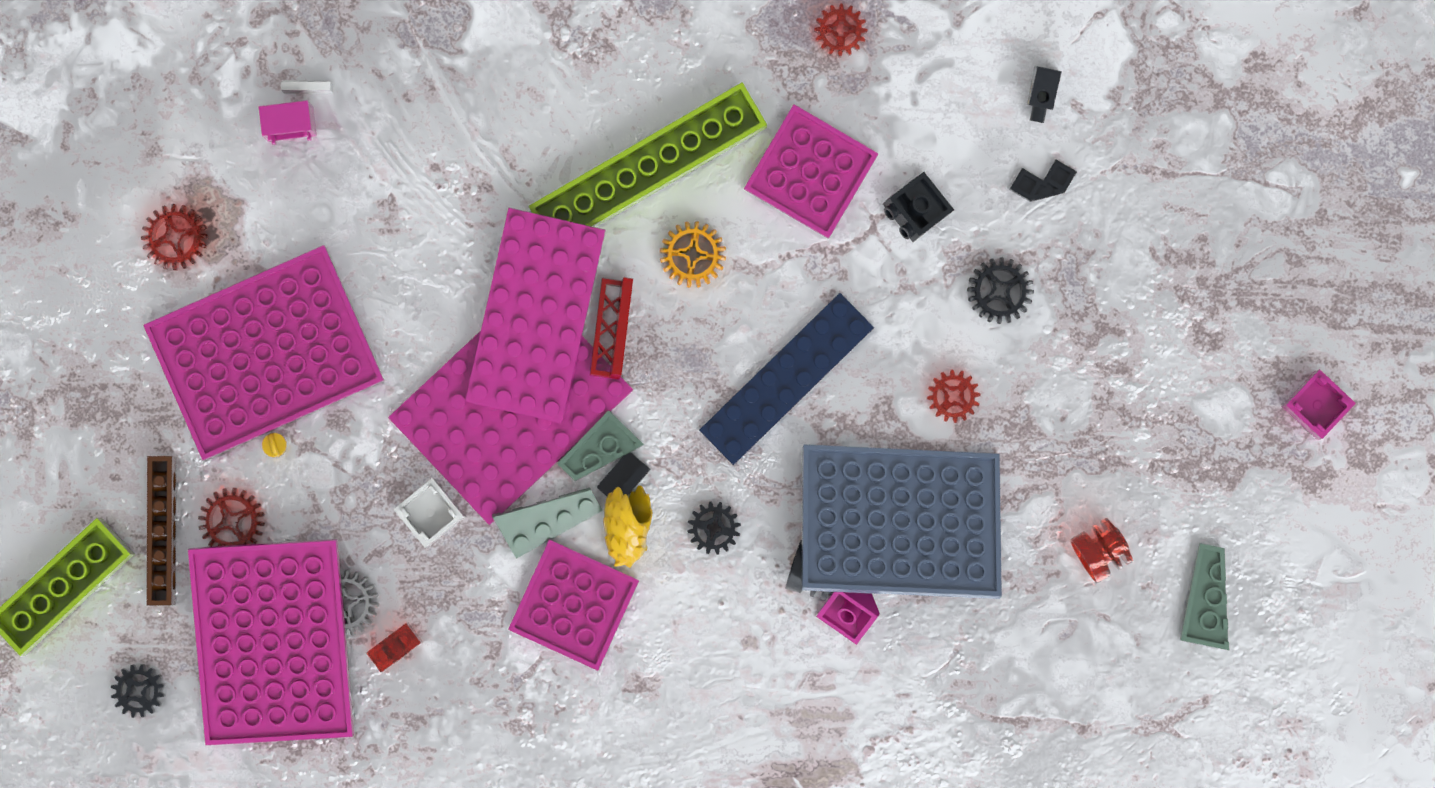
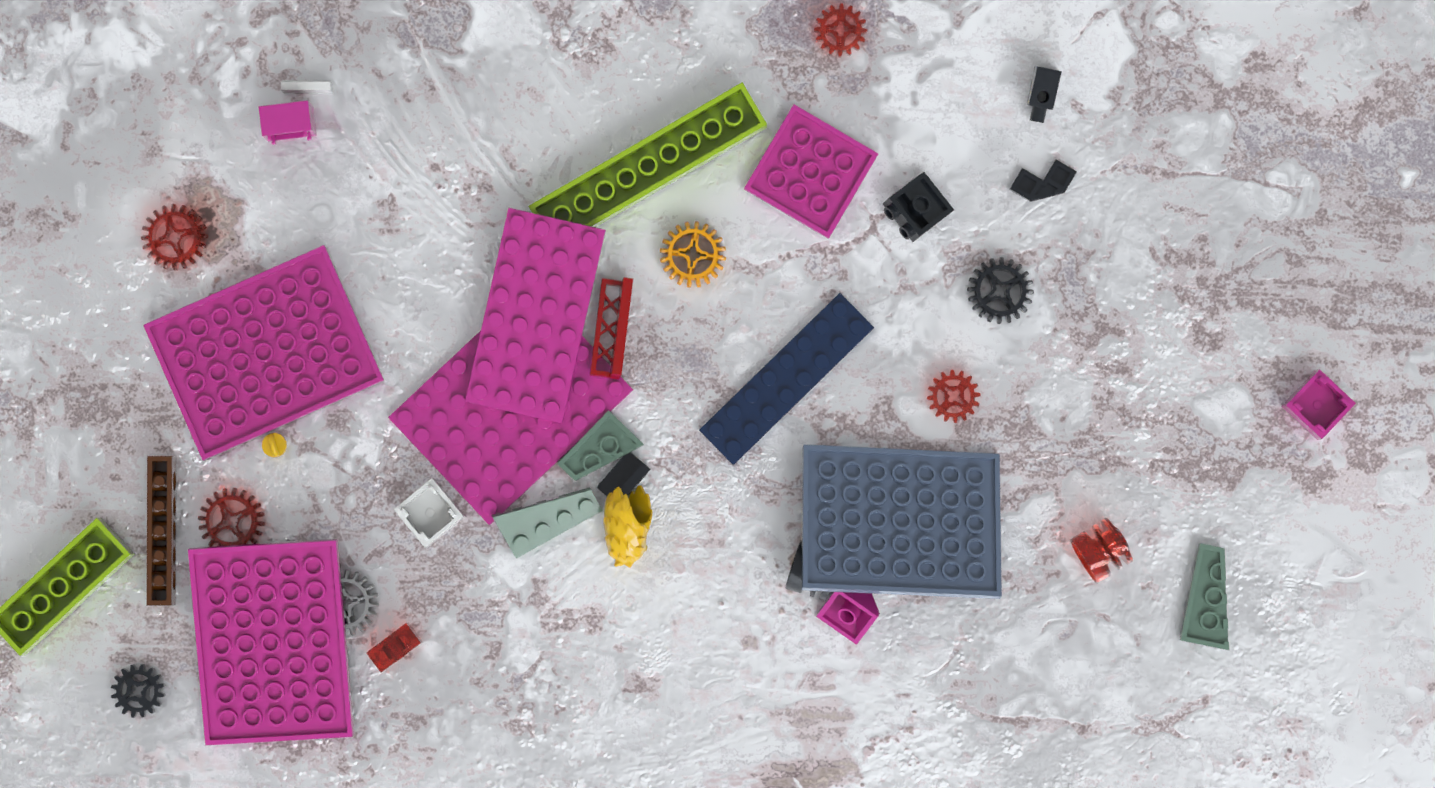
(573, 605): dark pink plate -> none
(697, 523): black gear -> none

